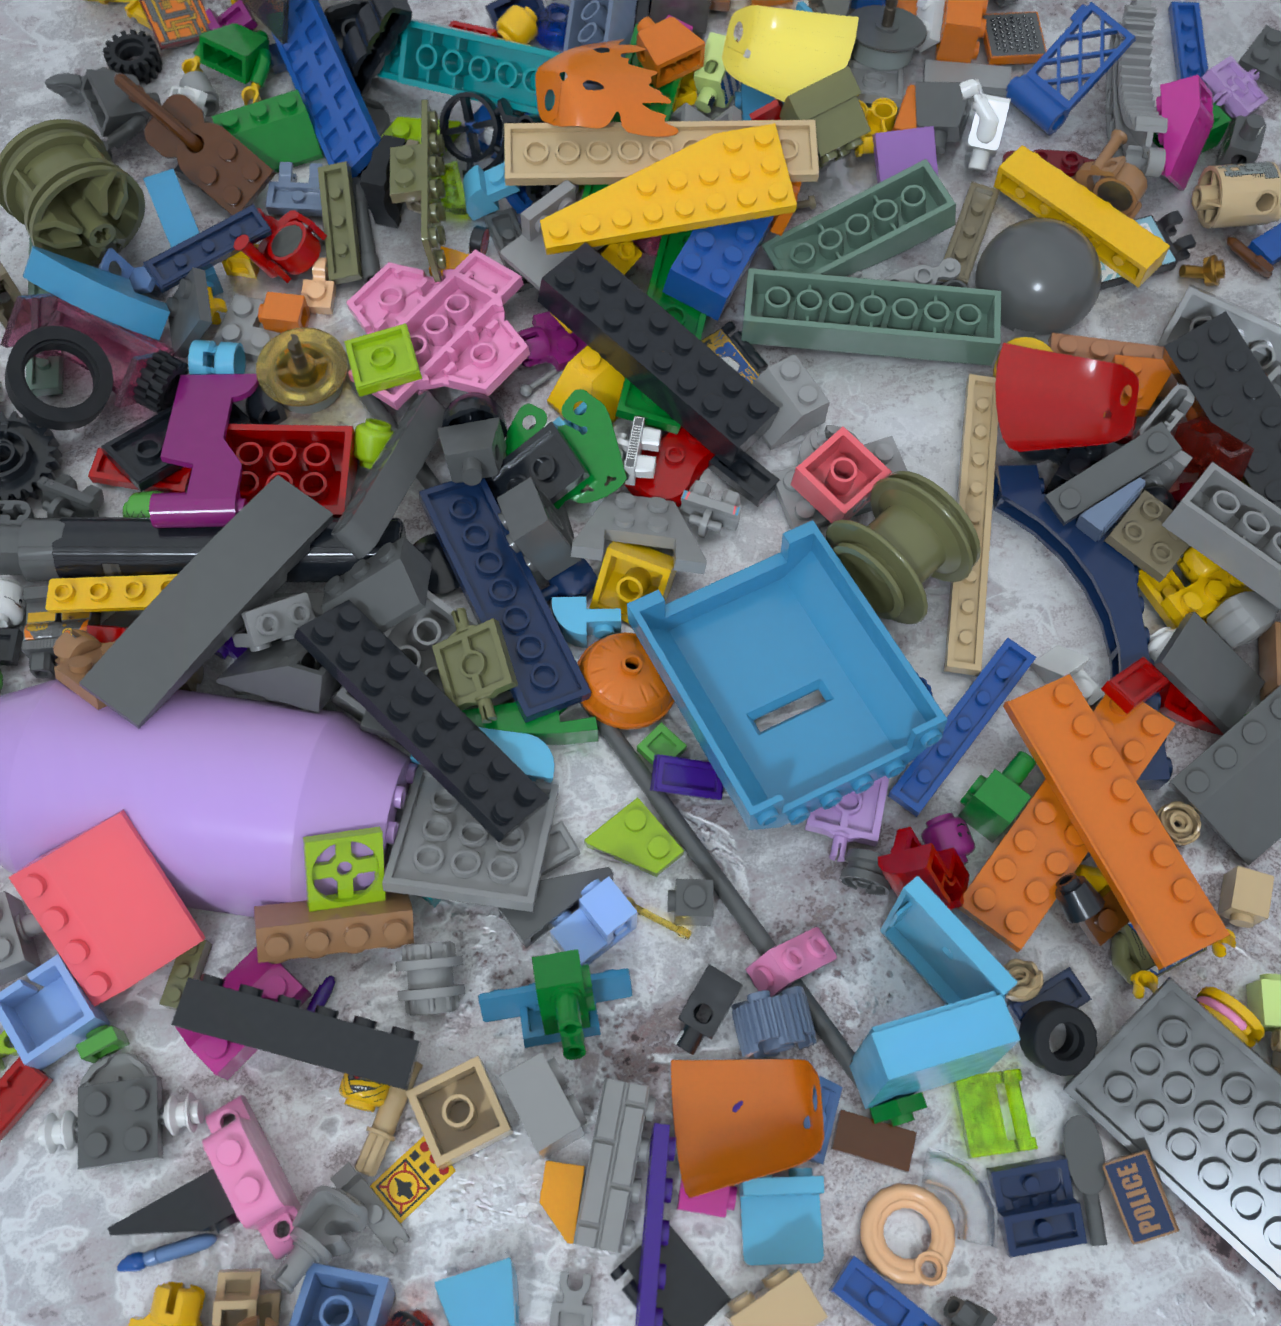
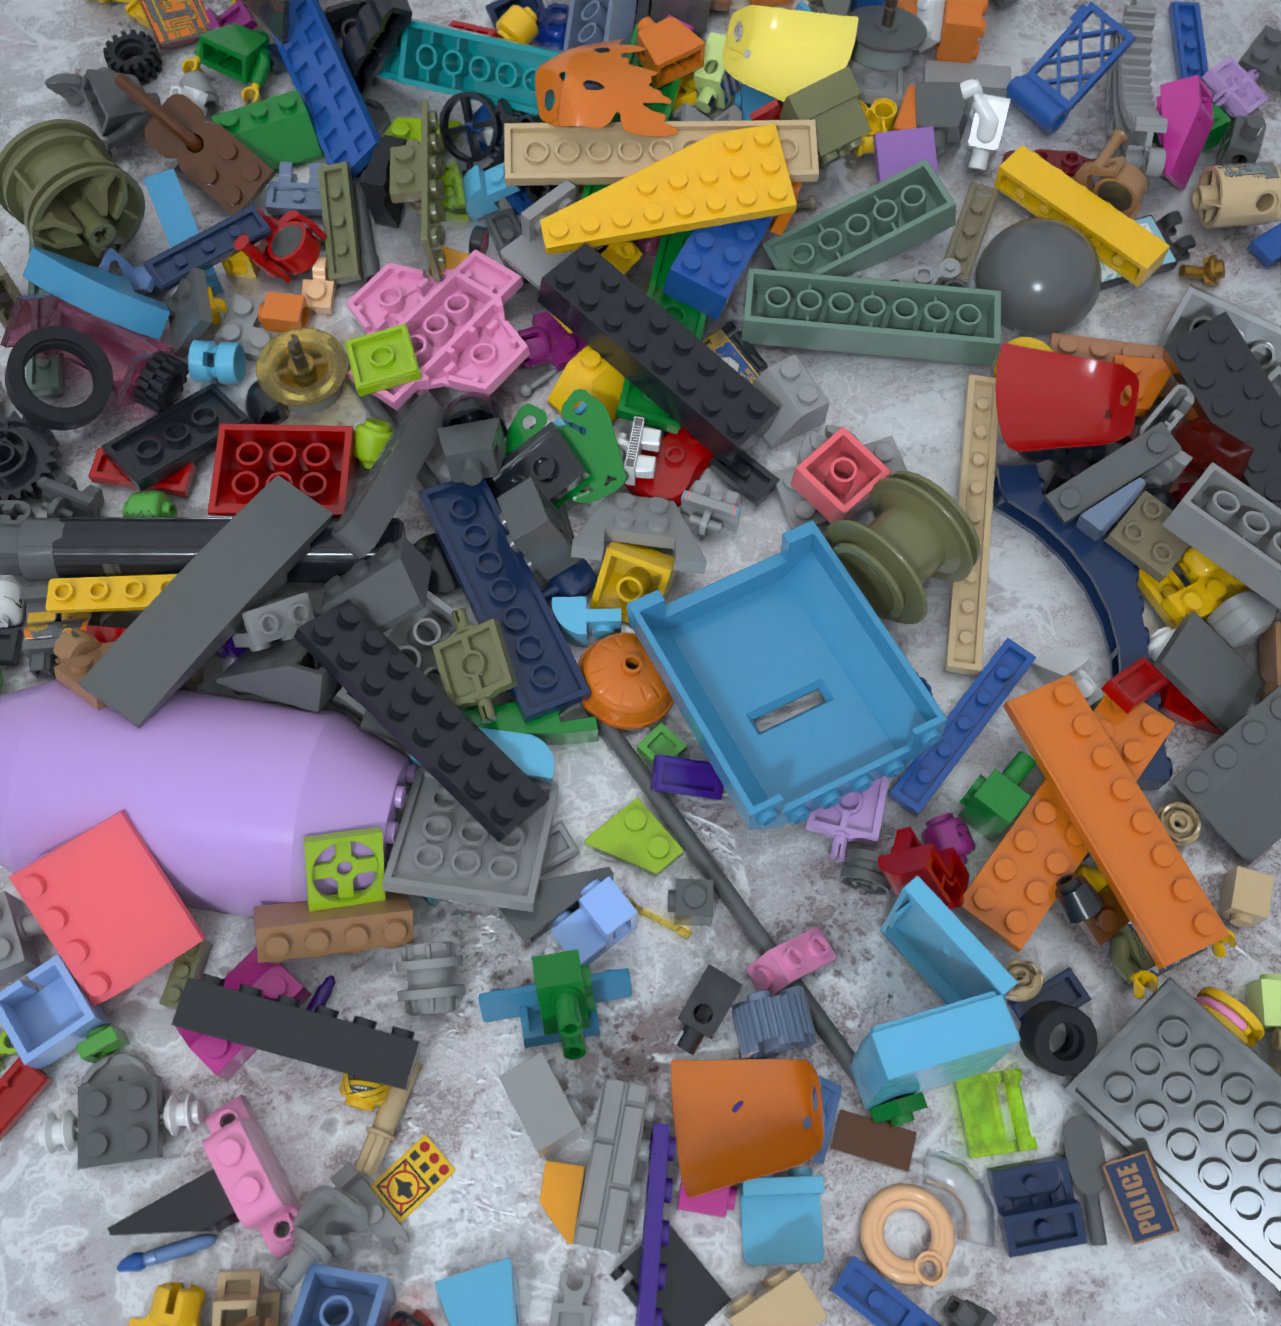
(198, 442): magenta door -> none
(459, 1112): tan brick -> none
(1013, 38): tile -> none
(1255, 263): reddish brown piece -> none

